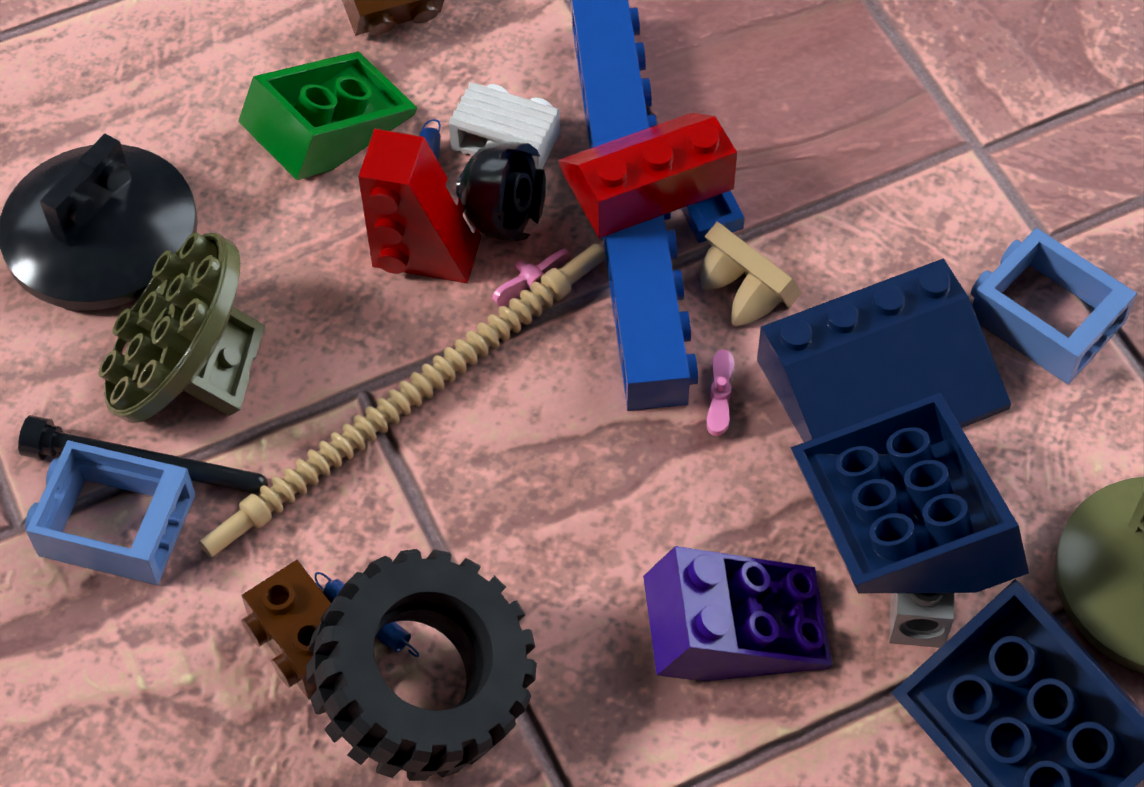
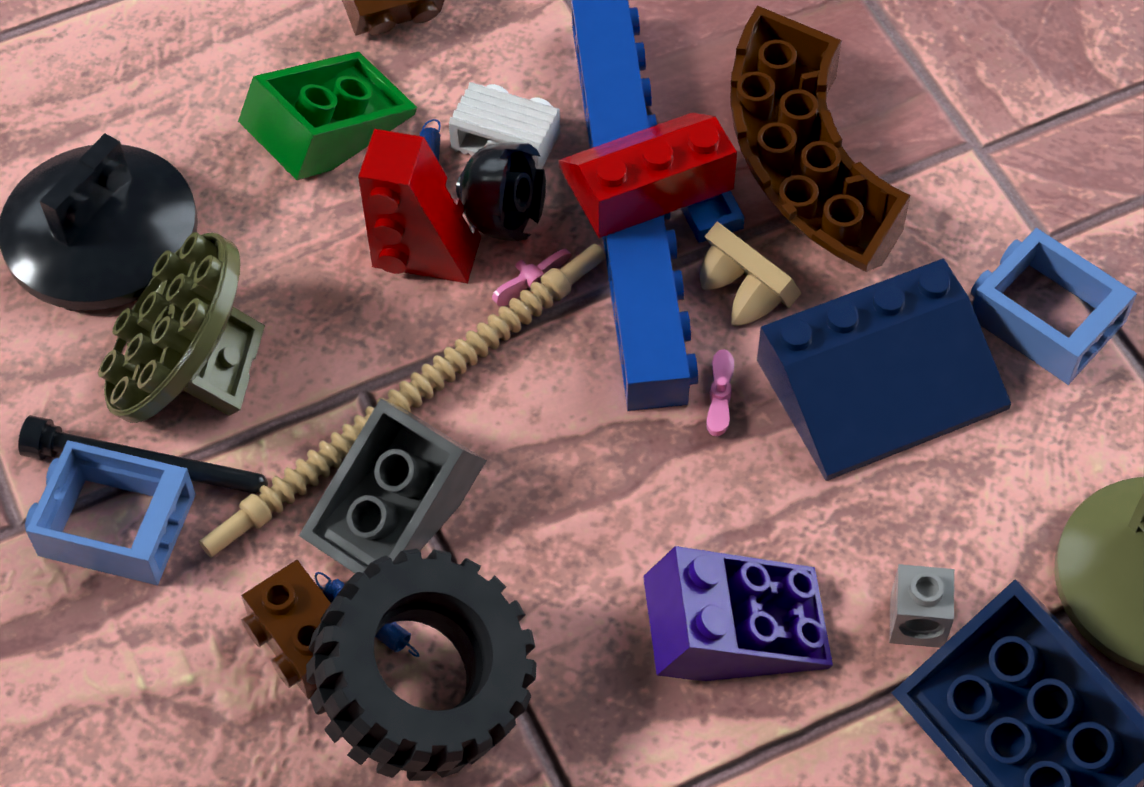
(391, 490): none -> dark grey slope
(795, 148): none -> reddish brown brick
(912, 504): dark blue slope -> none

